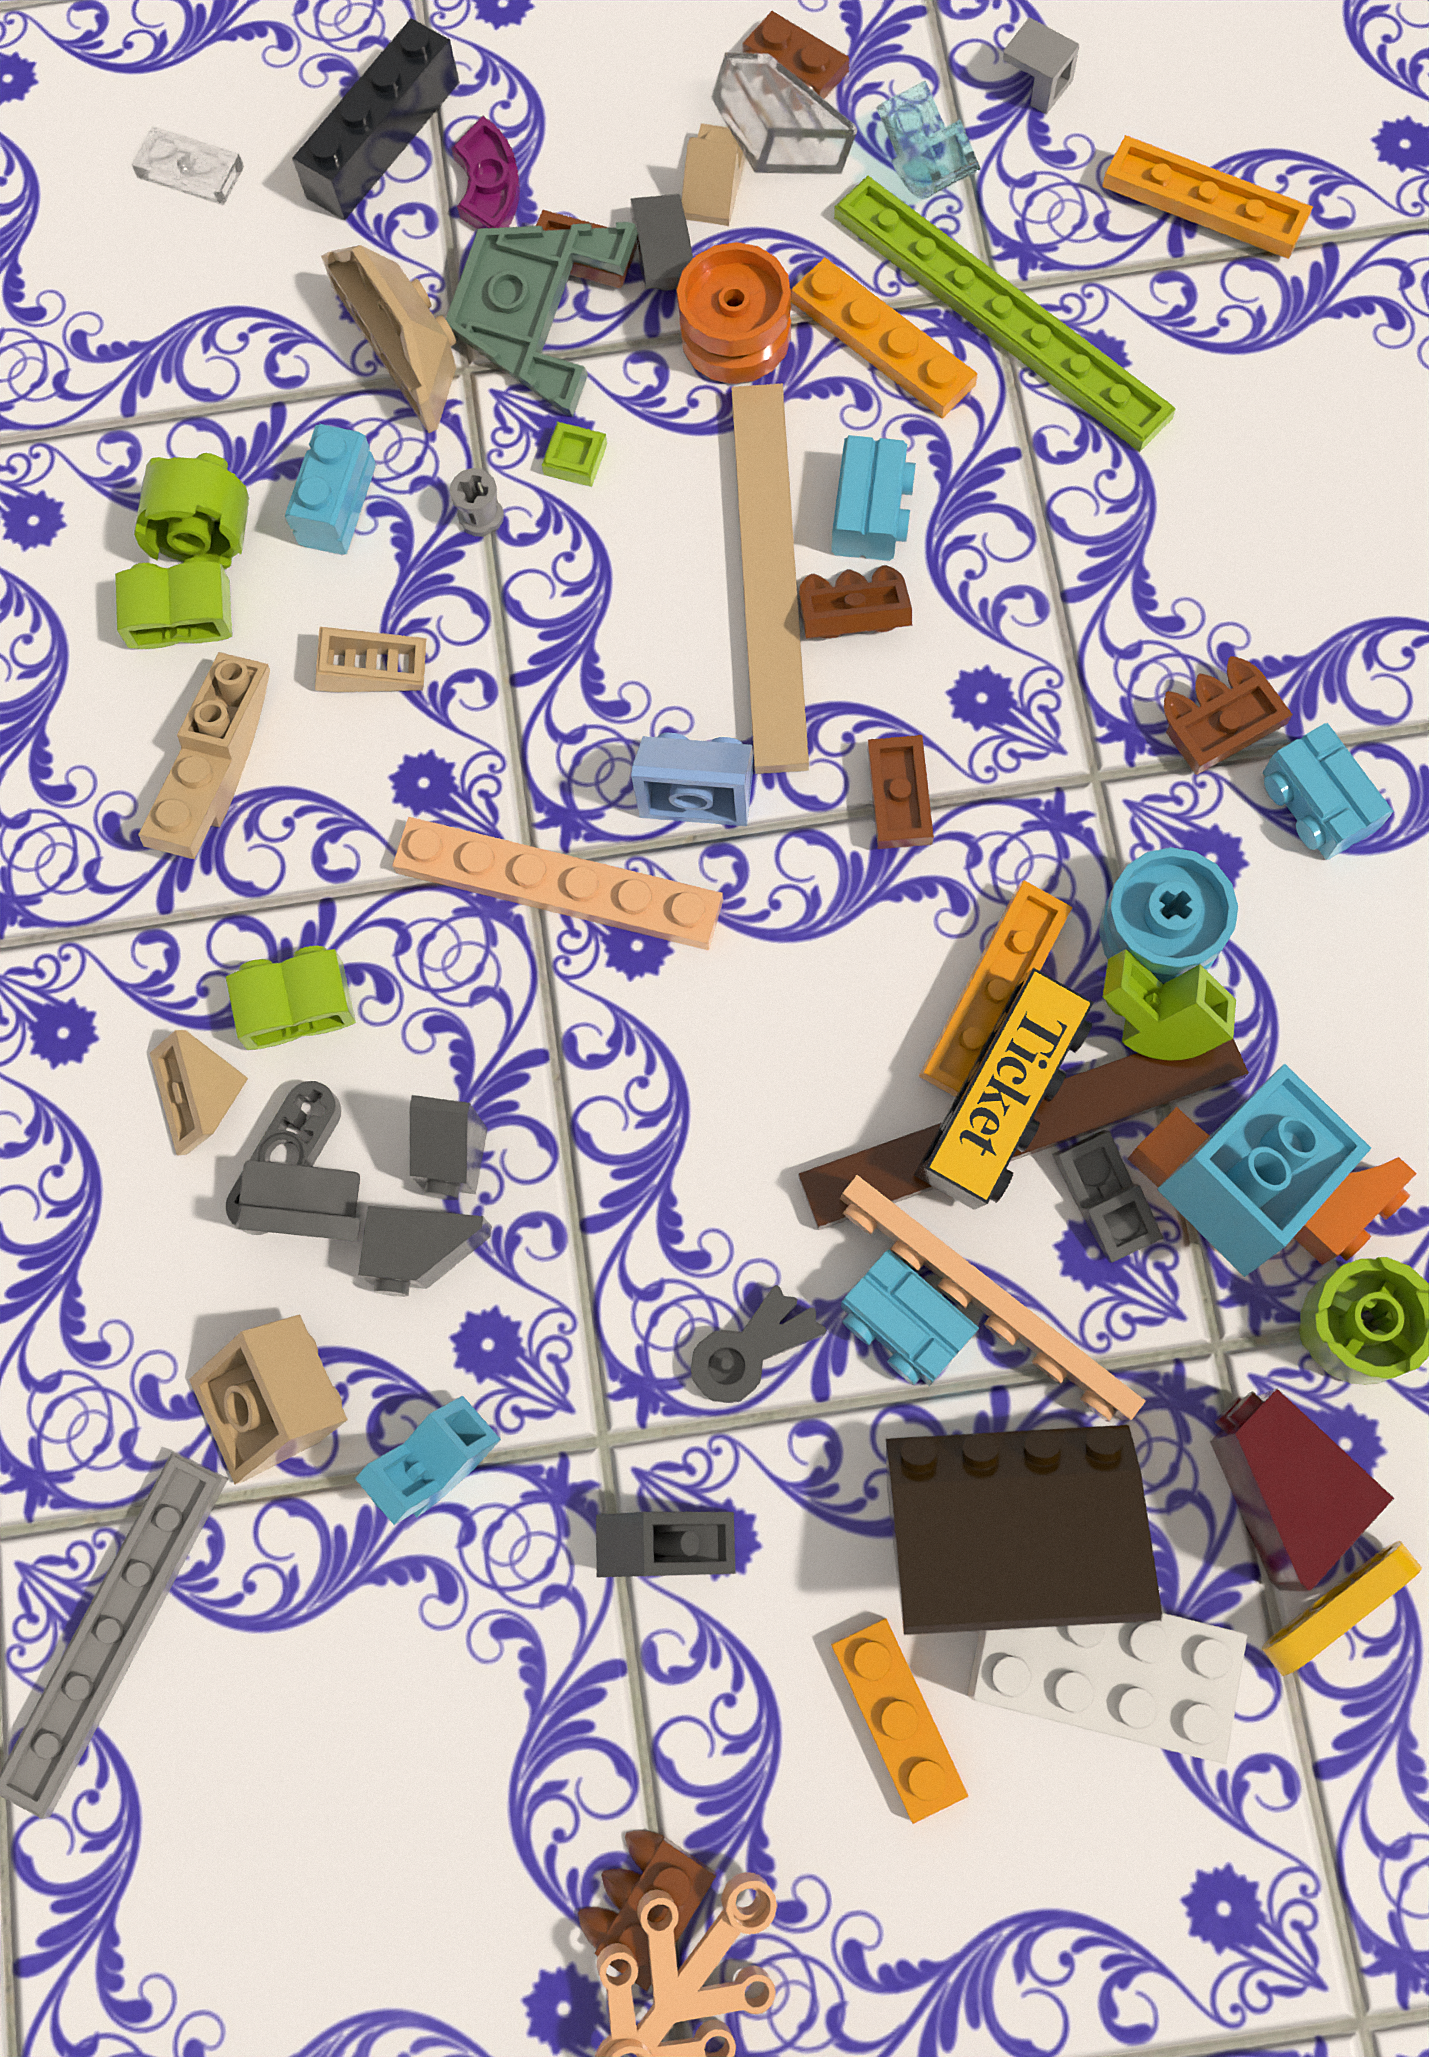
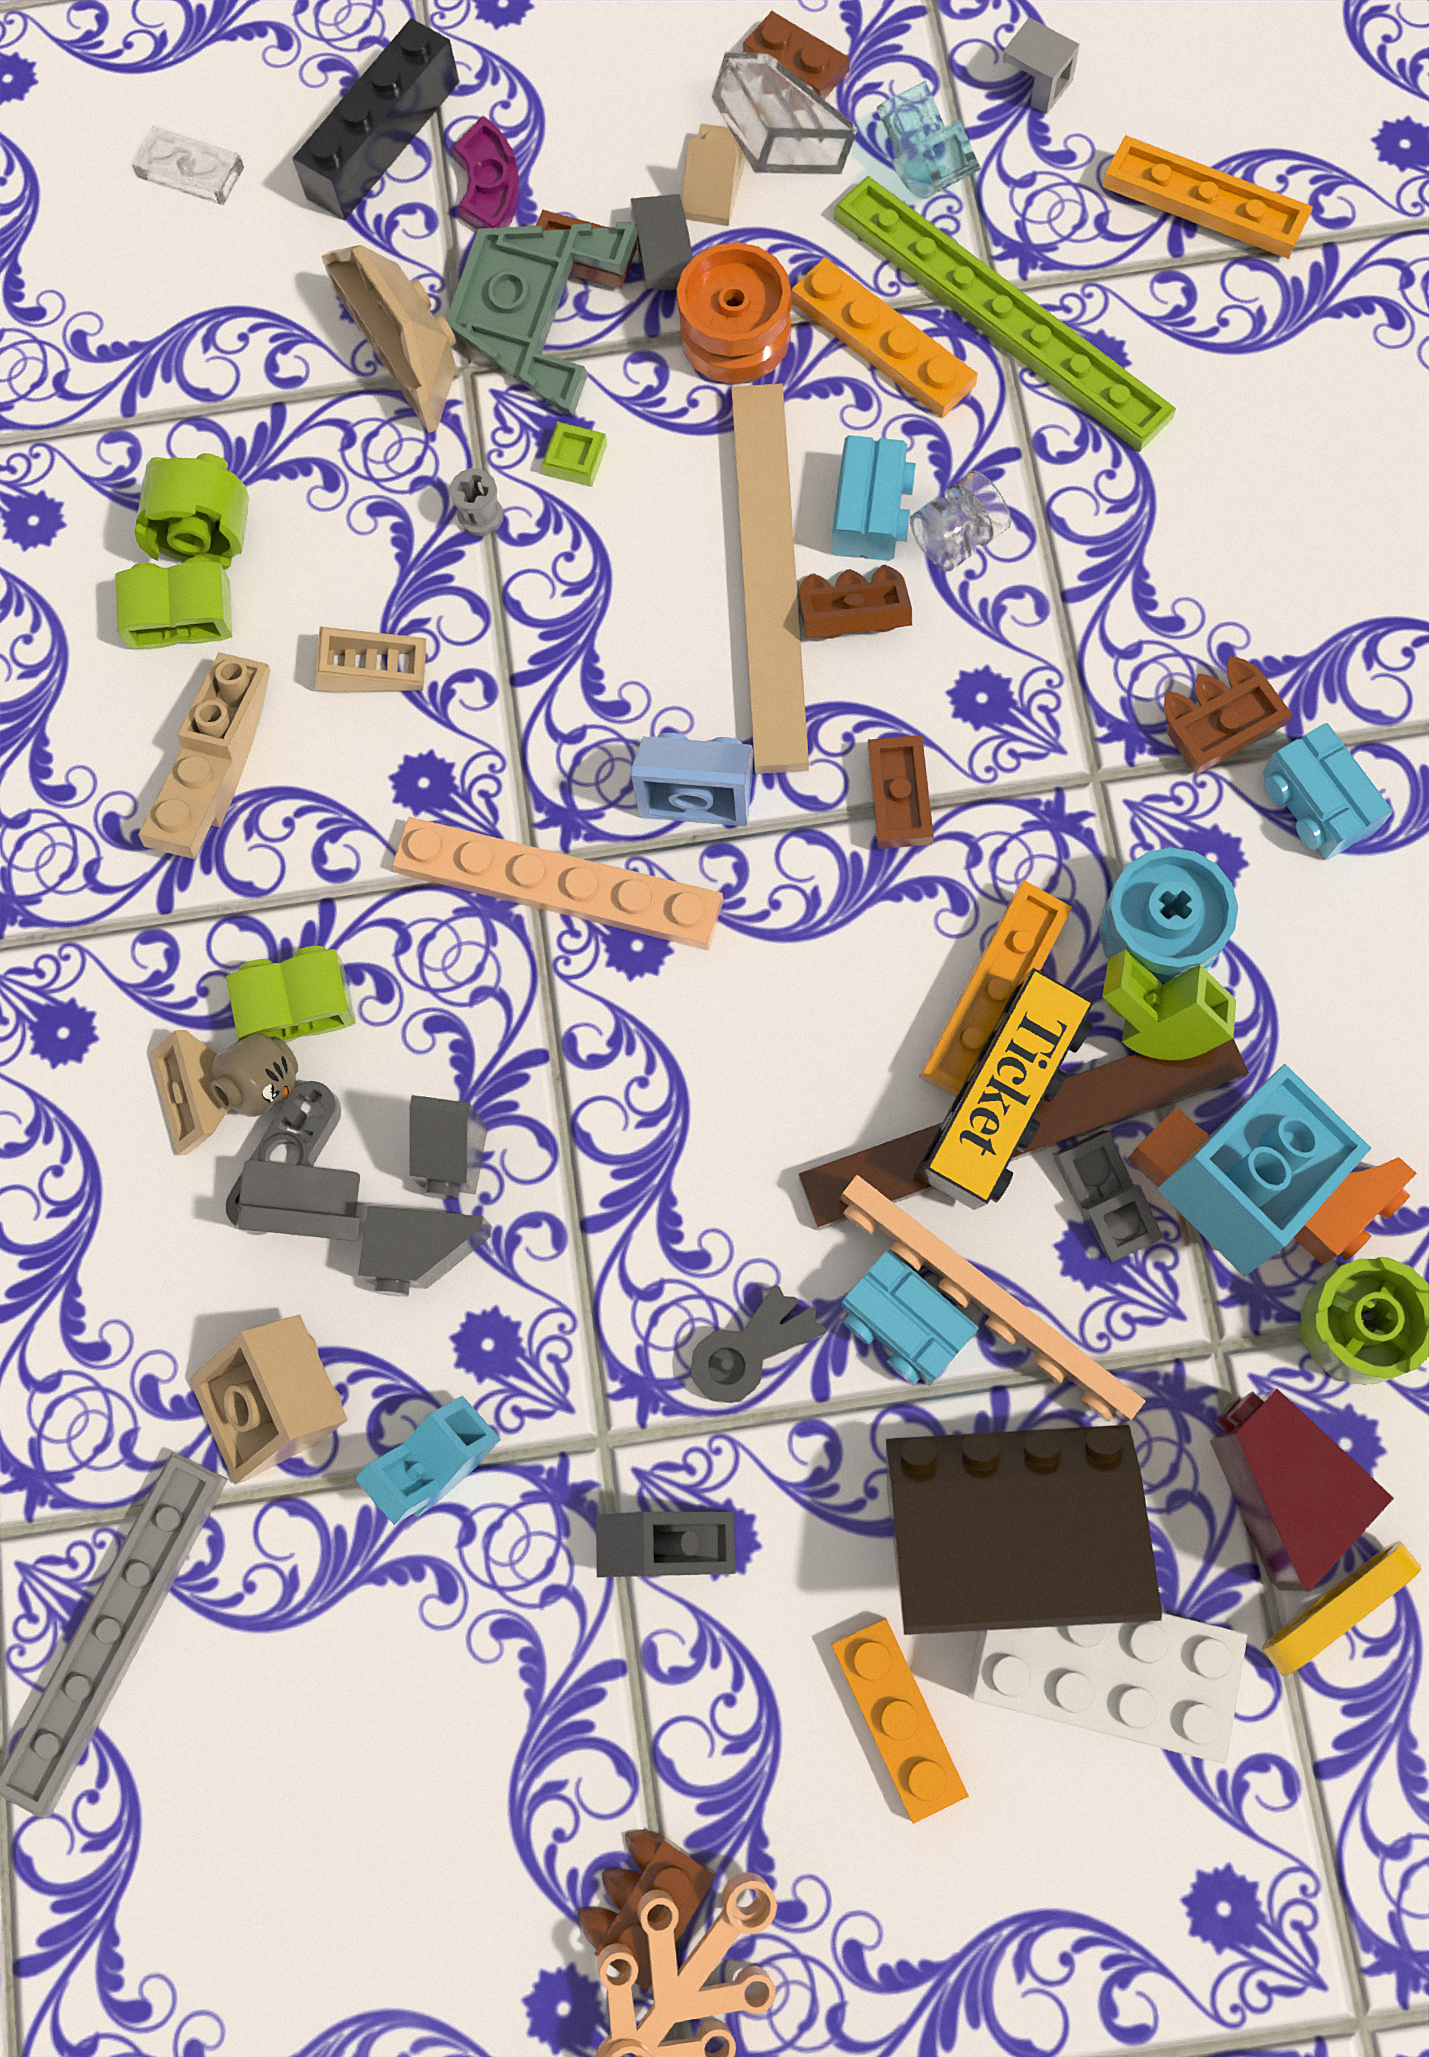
(253, 1074): none -> dark tan head
(330, 489): medium azure brick -> none
(966, 517): none -> clear wheel

